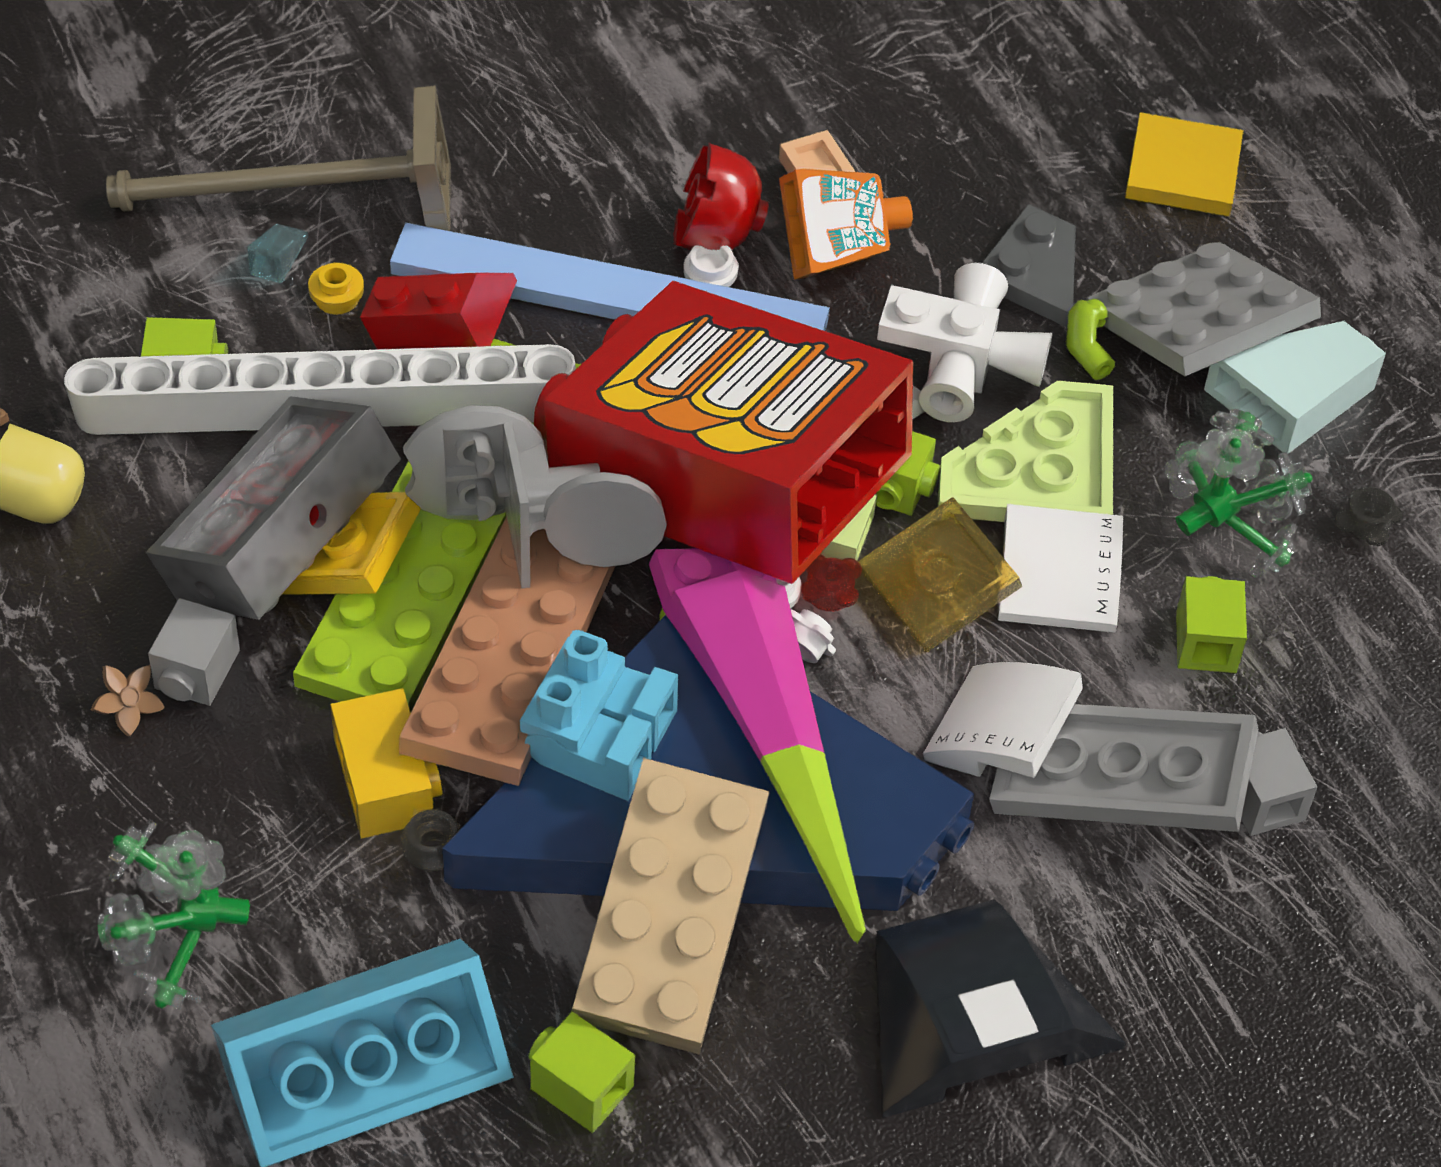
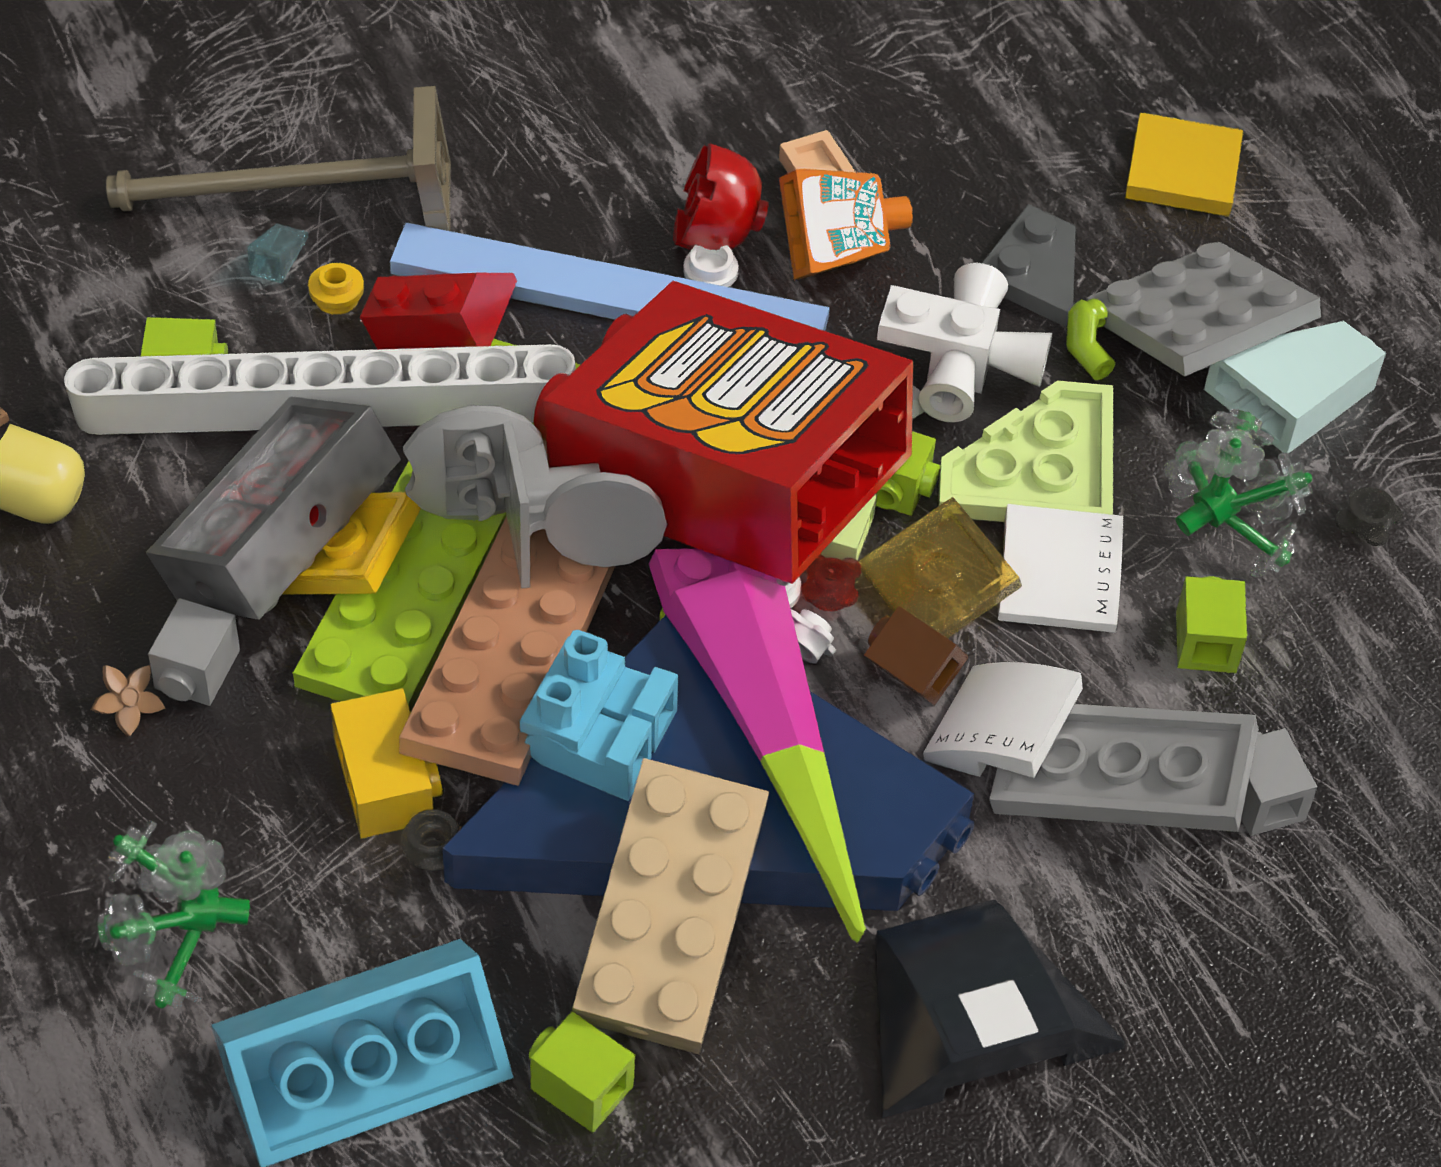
(915, 654): none -> reddish brown brick

